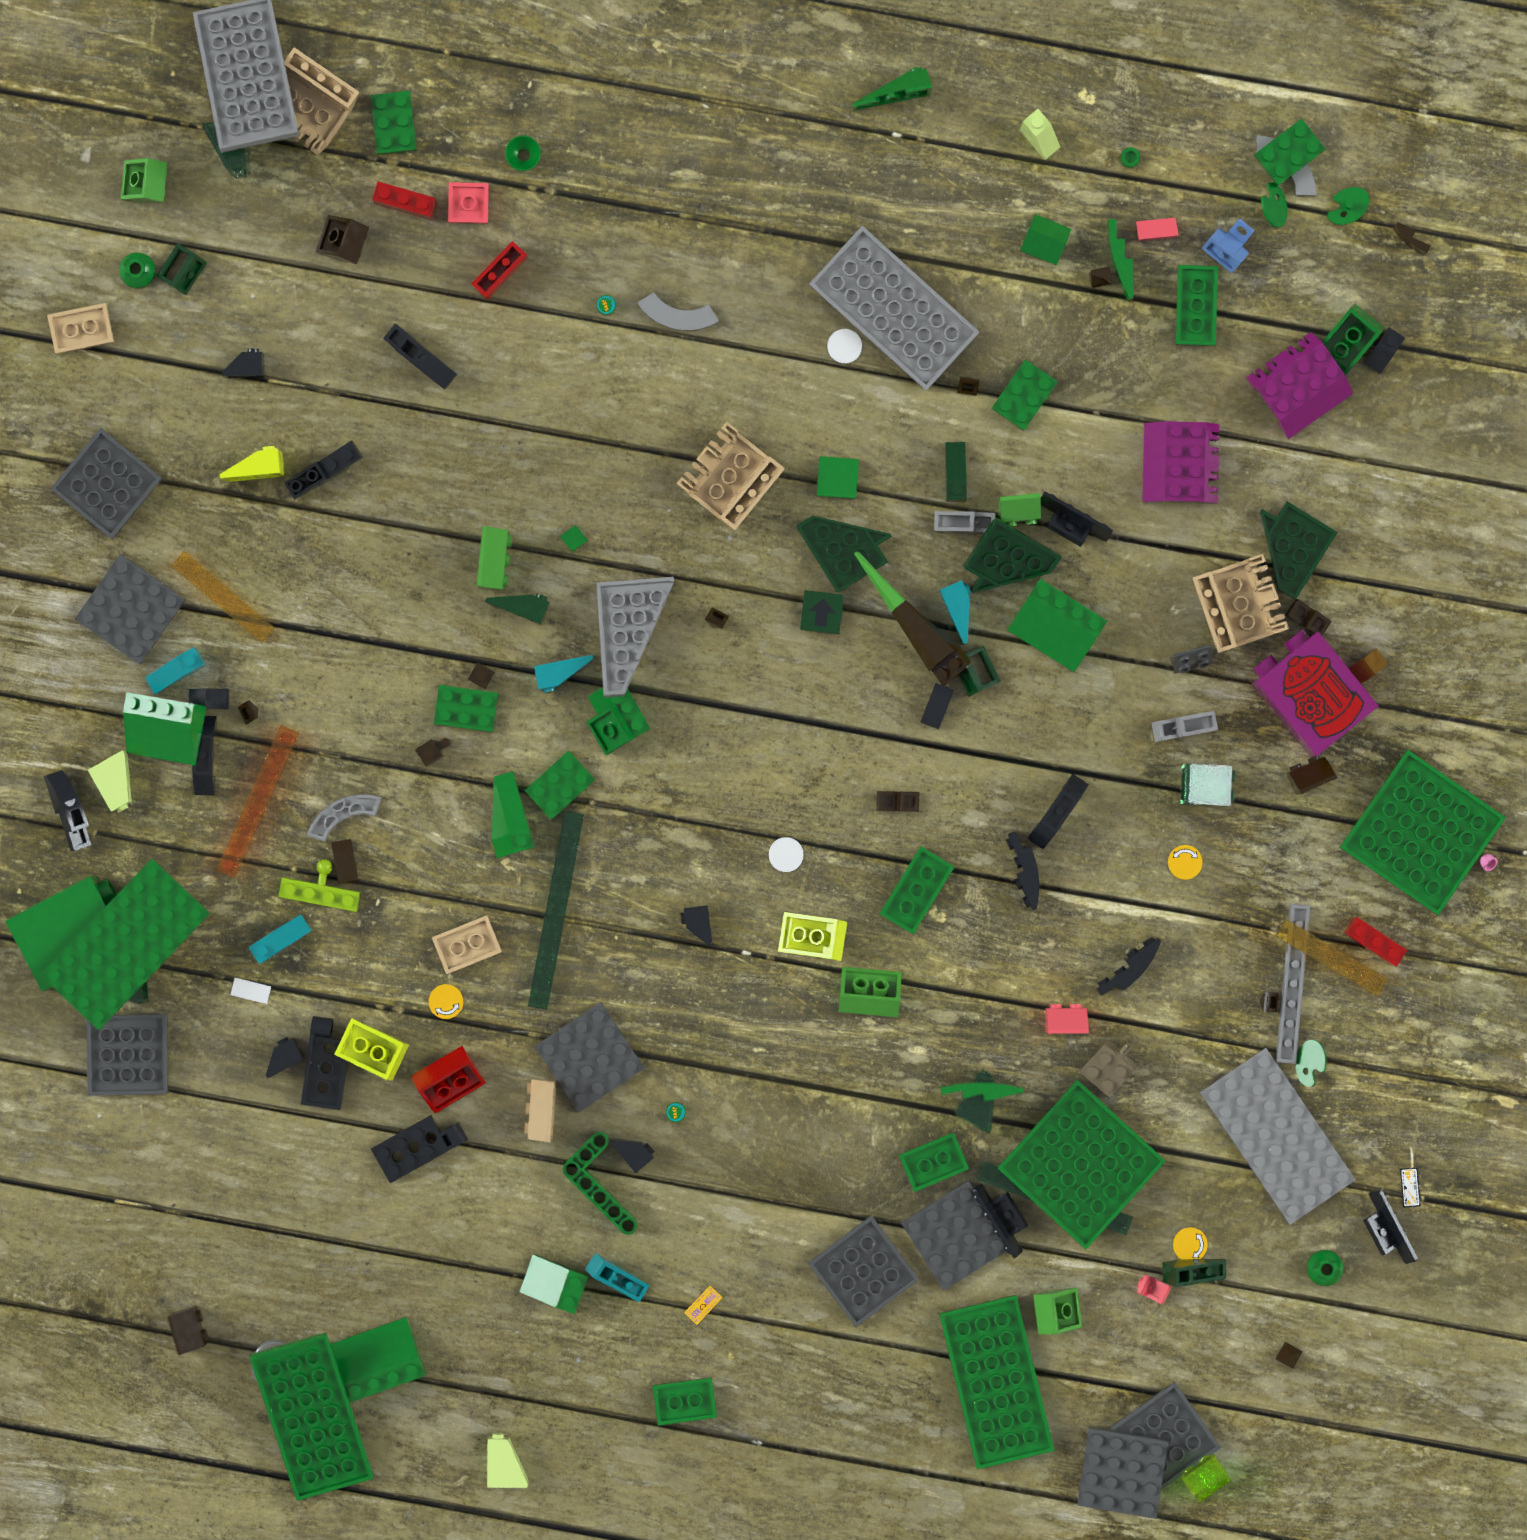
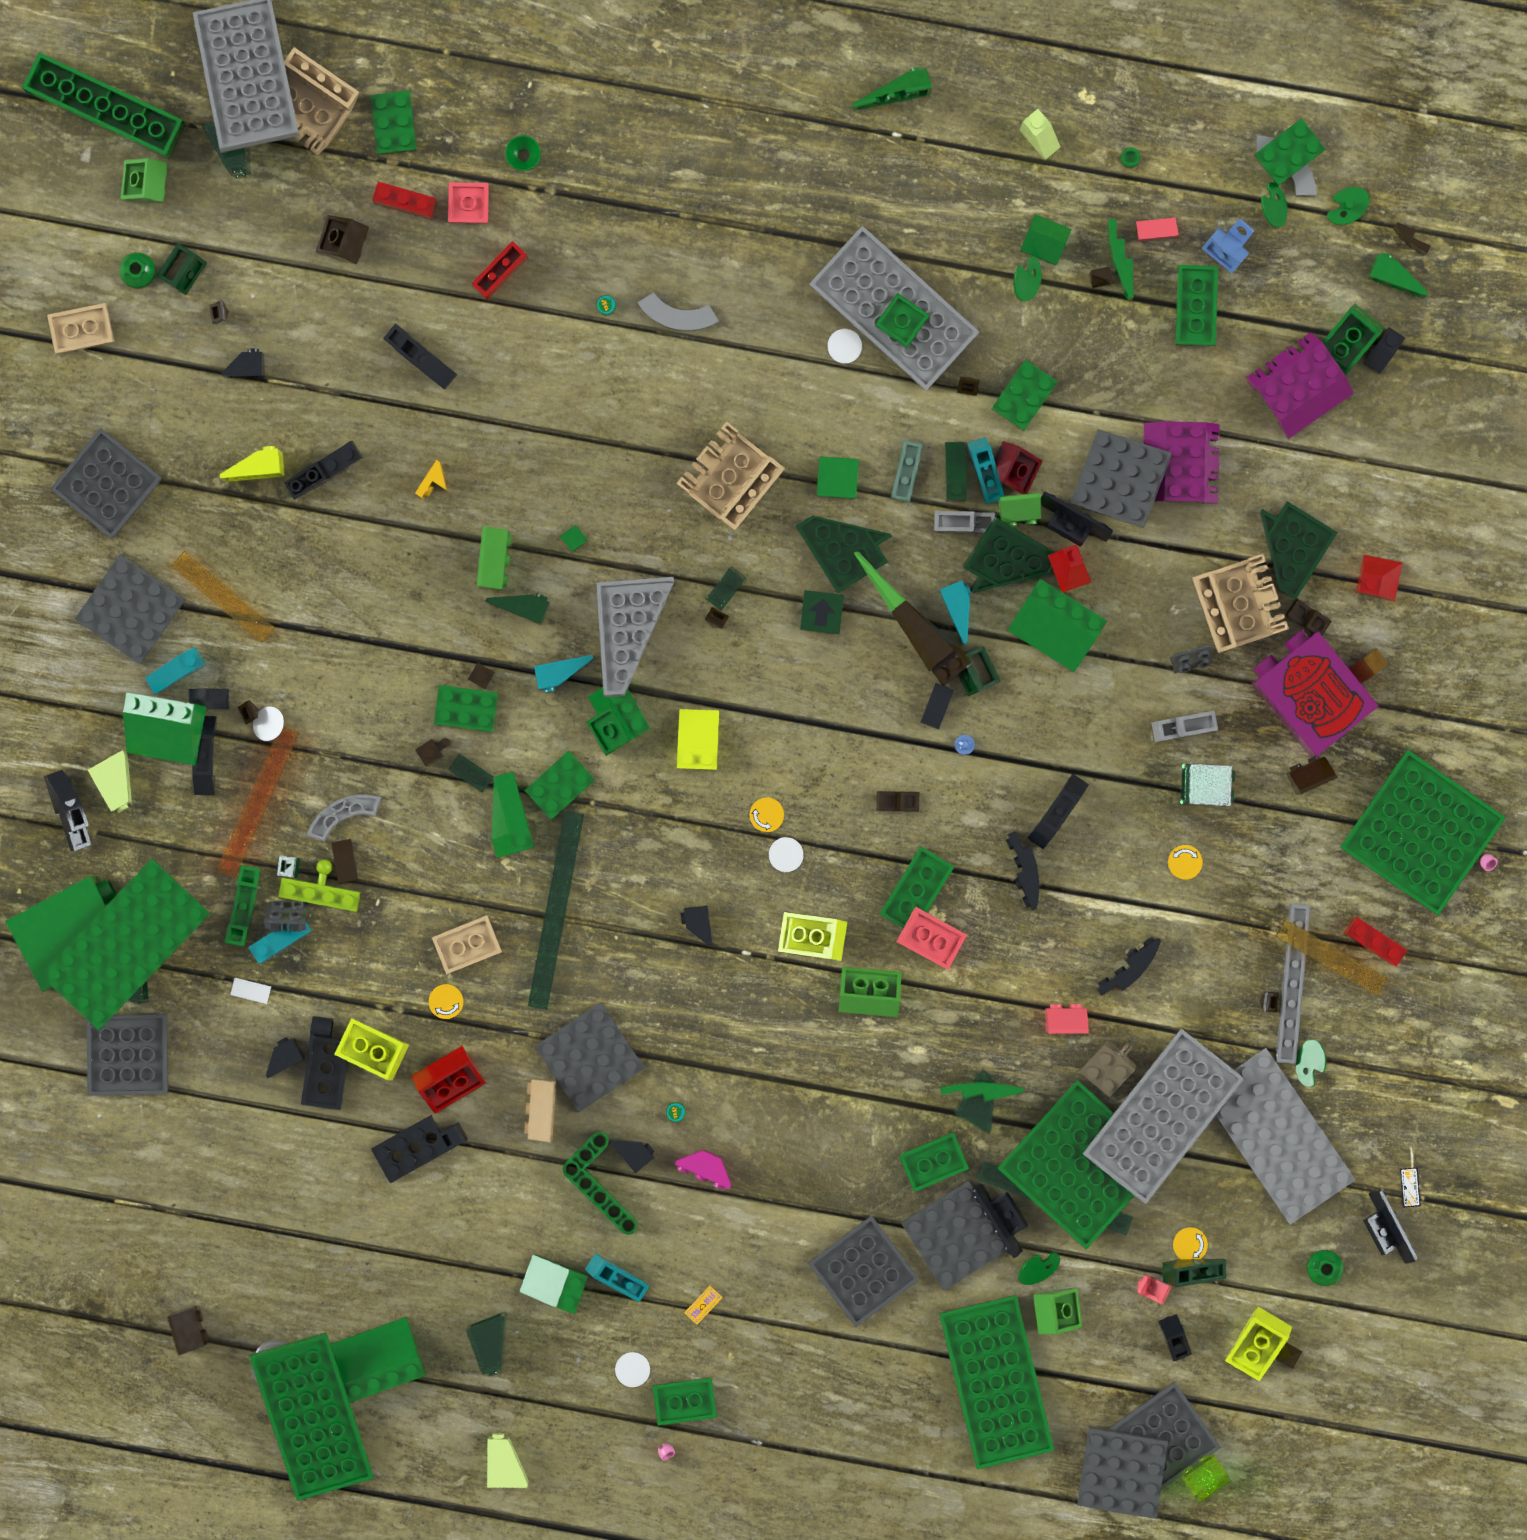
(103, 106): none -> green brick
(218, 312): none -> dark brown slope
(243, 906): none -> green slope
(268, 724): none -> white sticker
(286, 913): none -> dark grey hinge
(288, 866): none -> tile
(435, 476): none -> yellow slope
(470, 772): none -> clear green slope
(488, 1342): none -> clear green slope
(632, 1369): none -> white sticker
(666, 1451): none -> bright pink hinge
(698, 739): none -> neon yellow slope
(705, 1166): none -> dark pink slope
(726, 588): none -> clear green slope
(766, 814): none -> yellow sticker
(902, 320): none -> green tile
(906, 471): none -> sand green tile
(931, 938): none -> coral plate
(964, 744): none -> medium blue tile
(985, 469): none -> teal slope
(1016, 467): none -> dark red slope
(1024, 283): none -> green piece
(1035, 1270): none -> green piece
(1069, 568): none -> red slope
(1120, 478): none -> dark grey plate
(1163, 1116): none -> light grey plate
(1175, 1337): none -> black slope
(1259, 1343): none -> neon yellow slope
(1379, 577): none -> red slope
(1392, 274): none -> green slope

